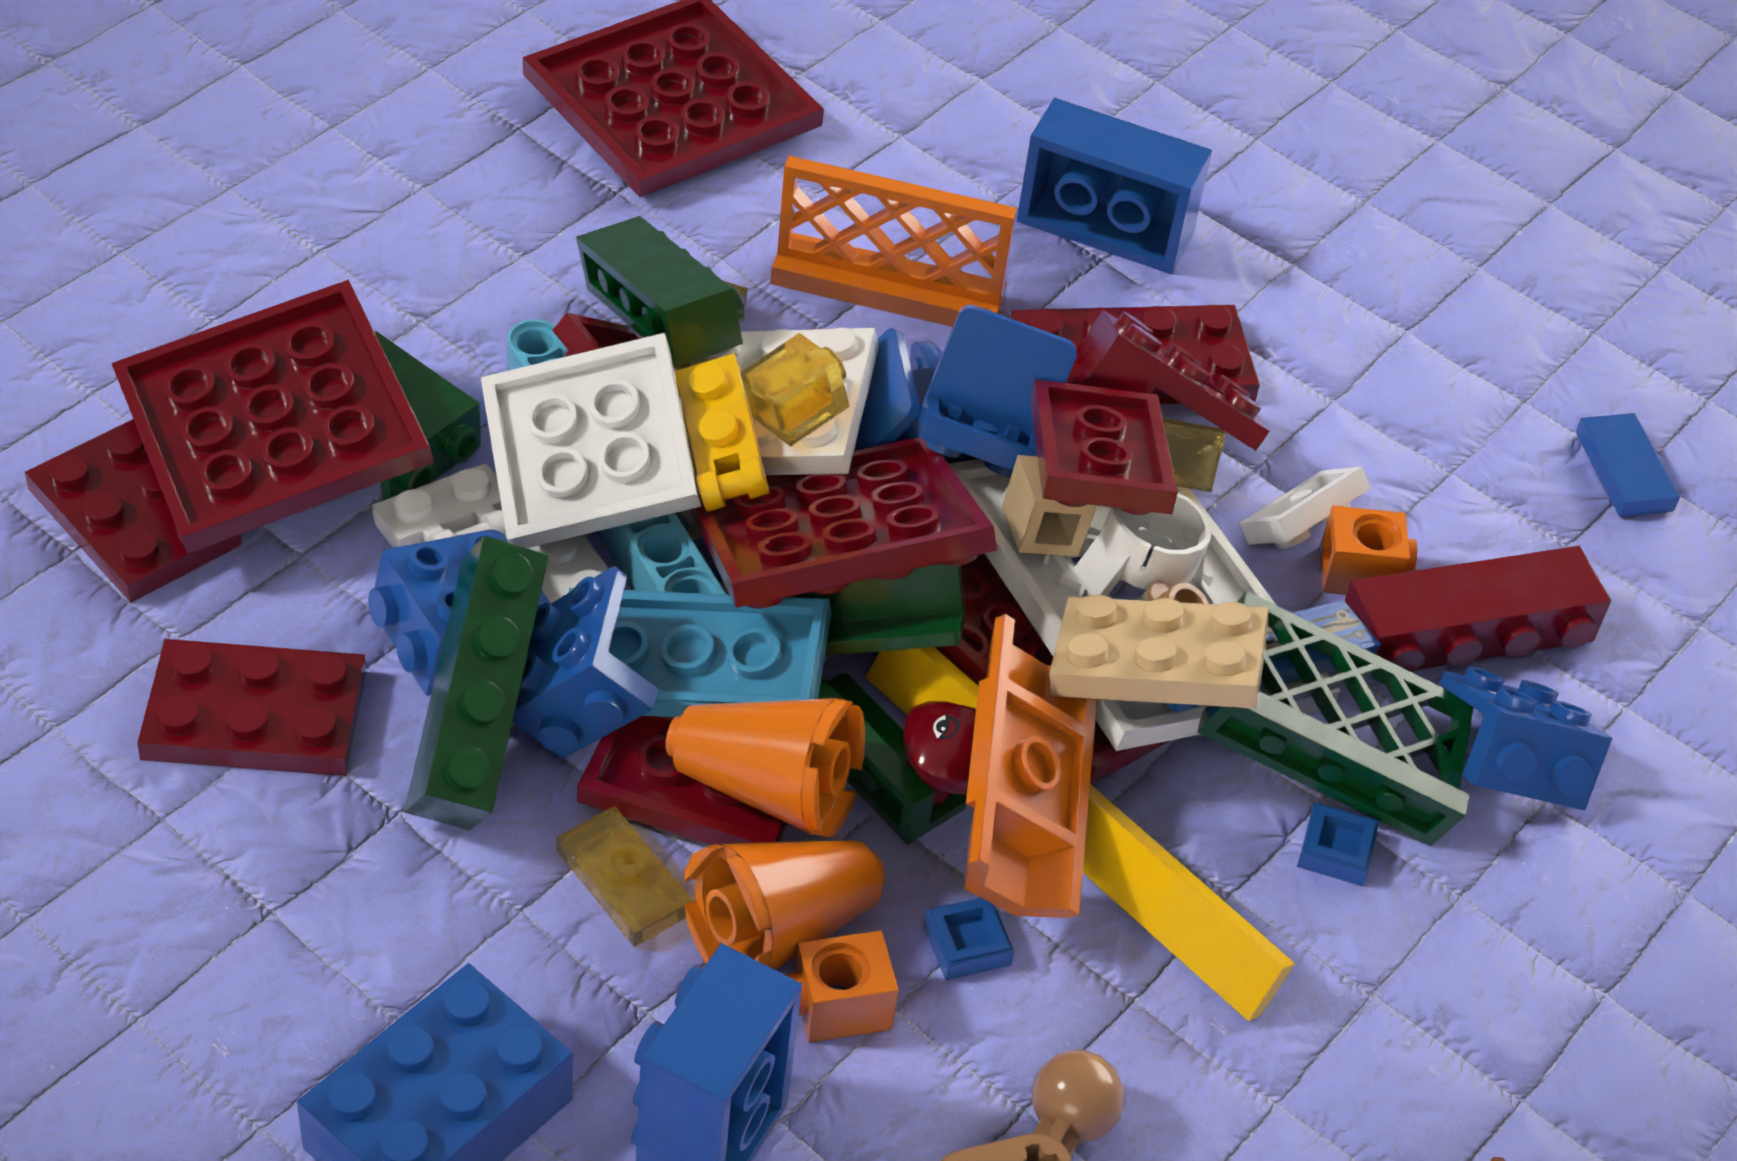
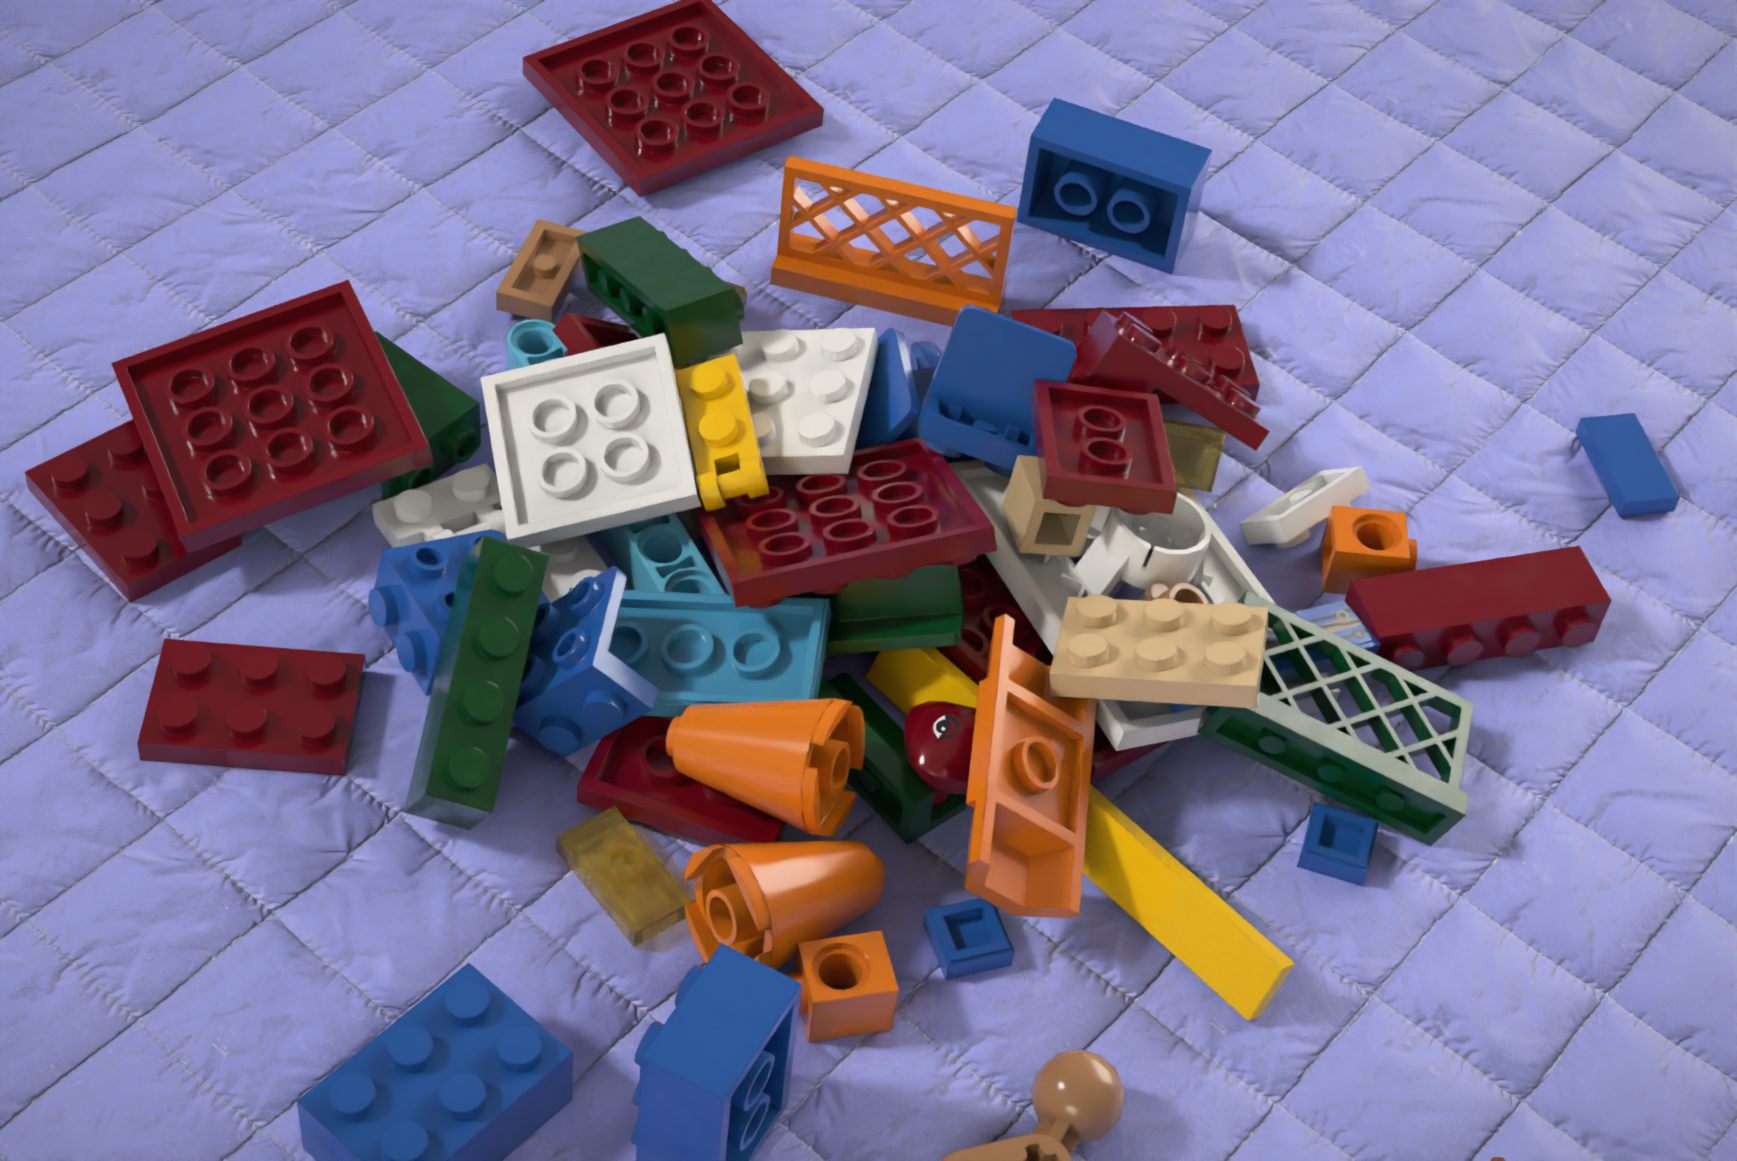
(541, 272): none -> medium nougat plate
(795, 388): clear yellow brick -> none
(1530, 740): blue bracket -> none

